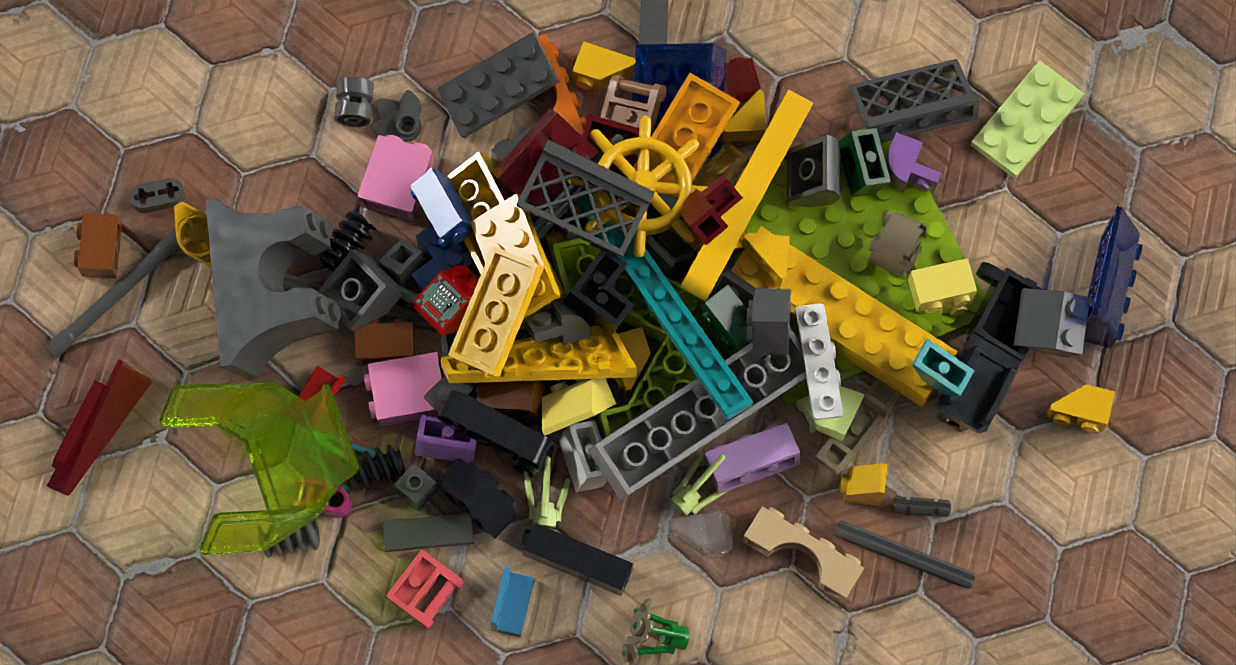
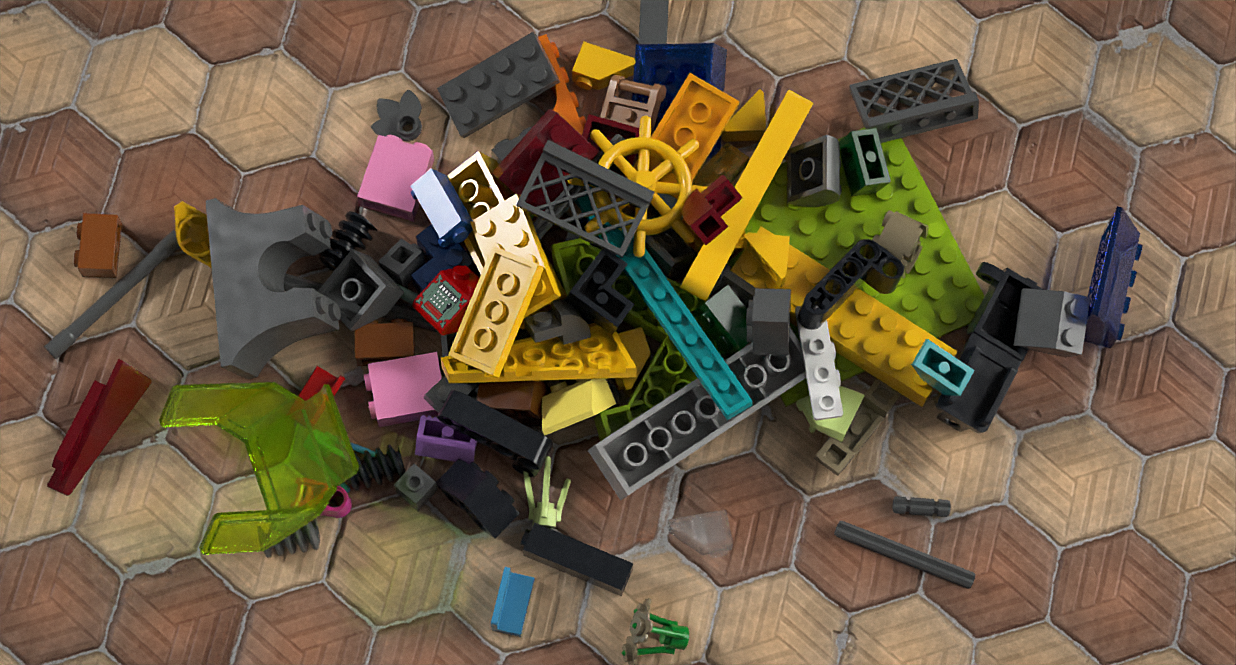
(156, 189): dark grey beam -> none
(354, 100): dark grey wheel -> none
(416, 583): coral plate -> none
(427, 532): dark grey tile -> none
(551, 238): plate -> none
(575, 444): white brick -> none
(687, 498): yellowish green plant -> none
(741, 79): clear red brick -> none
(753, 457): lavender brick -> none
(772, 533): tan arch -> none
(864, 484): yellow slope -> none
(877, 269): none -> black beam
(903, 166): medium lavender brick -> none
(943, 288): light yellow brick -> none
(1027, 119): yellowish green plate -> none
(1084, 407): yellow slope -> none

